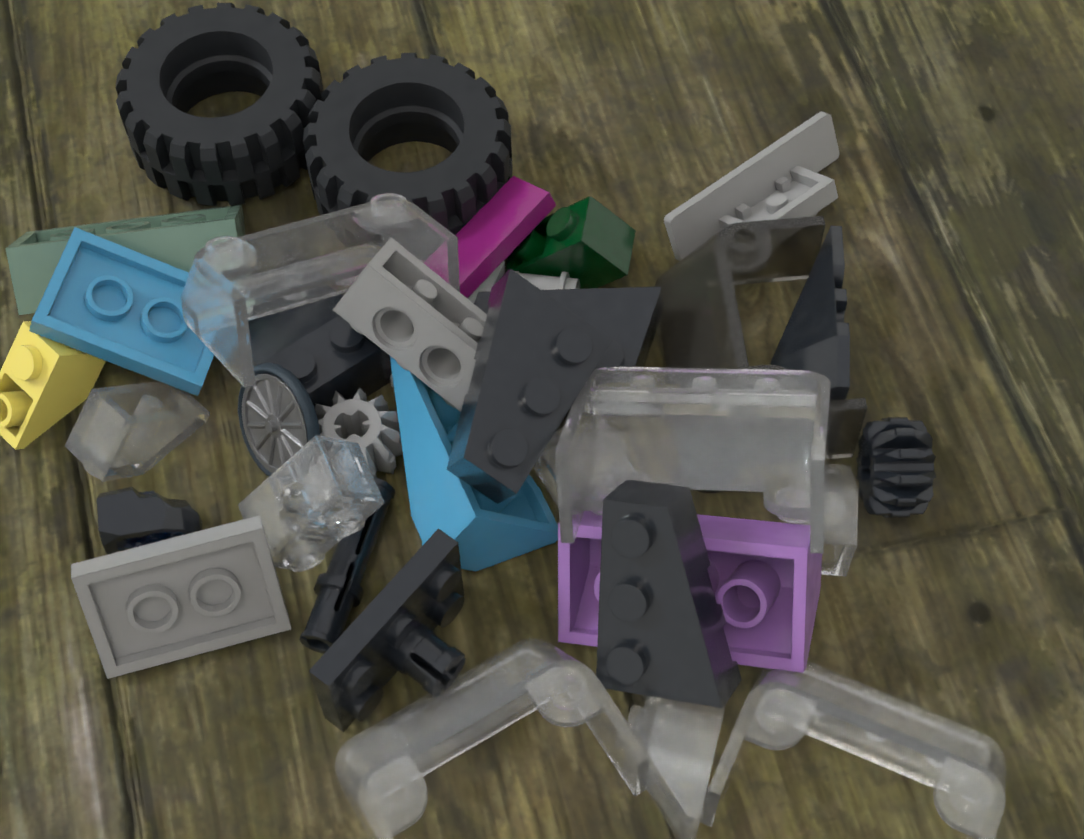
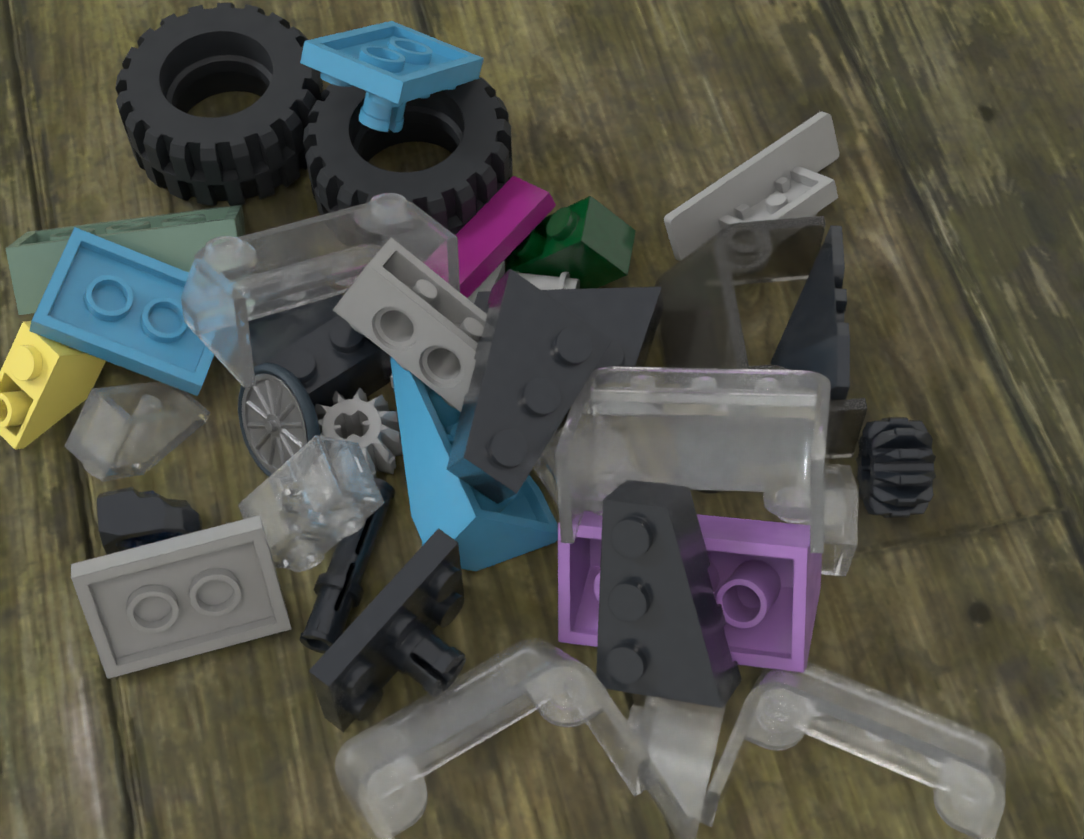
(391, 66): none -> dark azure plate

